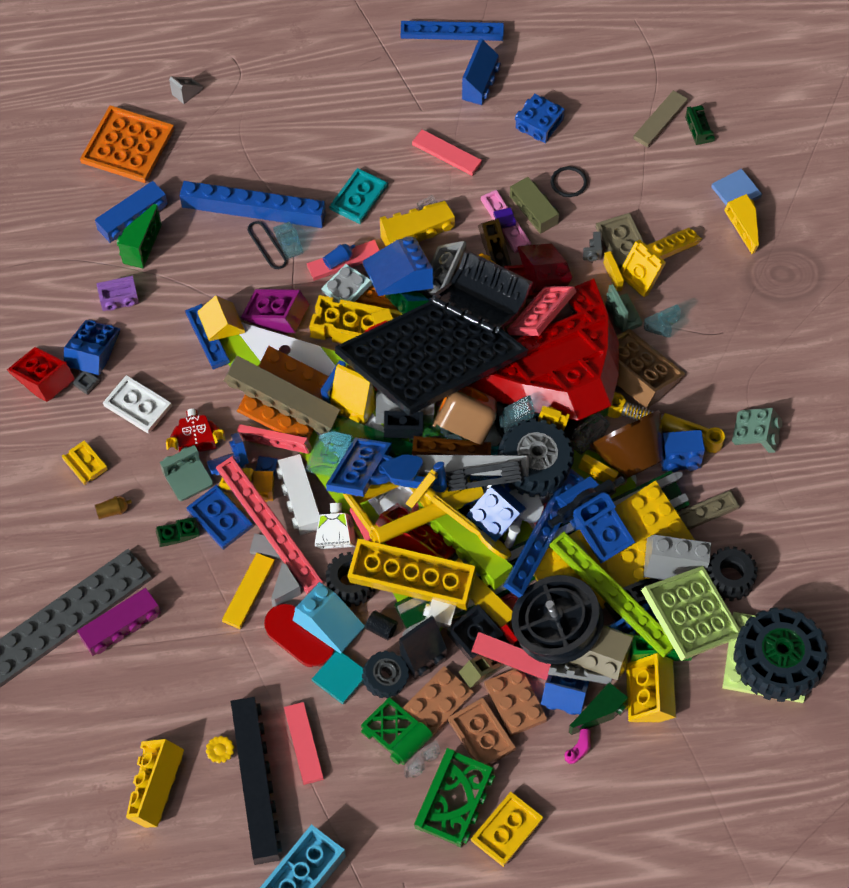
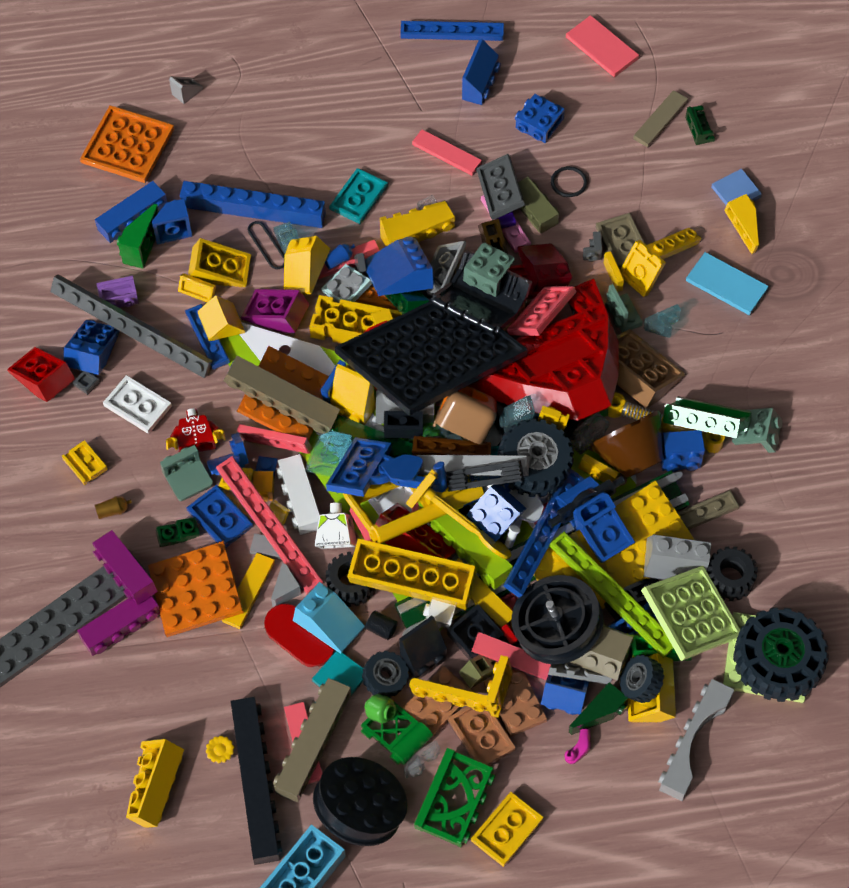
(124, 567): none -> magenta brick
(131, 326): none -> dark grey plate
(172, 222): none -> blue slope
(195, 589): none -> orange plate
(196, 288): none -> yellow tile
(219, 264): none -> yellow slope
(280, 511): none -> yellow tile
(304, 263): none -> yellow slope
(312, 740): none -> dark tan brick
(360, 263): none -> dark grey tile
(360, 801): none -> black wheel
(380, 708): none -> bright green head
(487, 269): none -> sand green bracket
(492, 703): none -> yellow bracket
(500, 186): none -> dark grey tile
(602, 46): none -> coral tile
(642, 679): none -> black wheel
(707, 417): none -> fence
(713, 704): none -> light grey arch
(727, 283): none -> medium azure tile

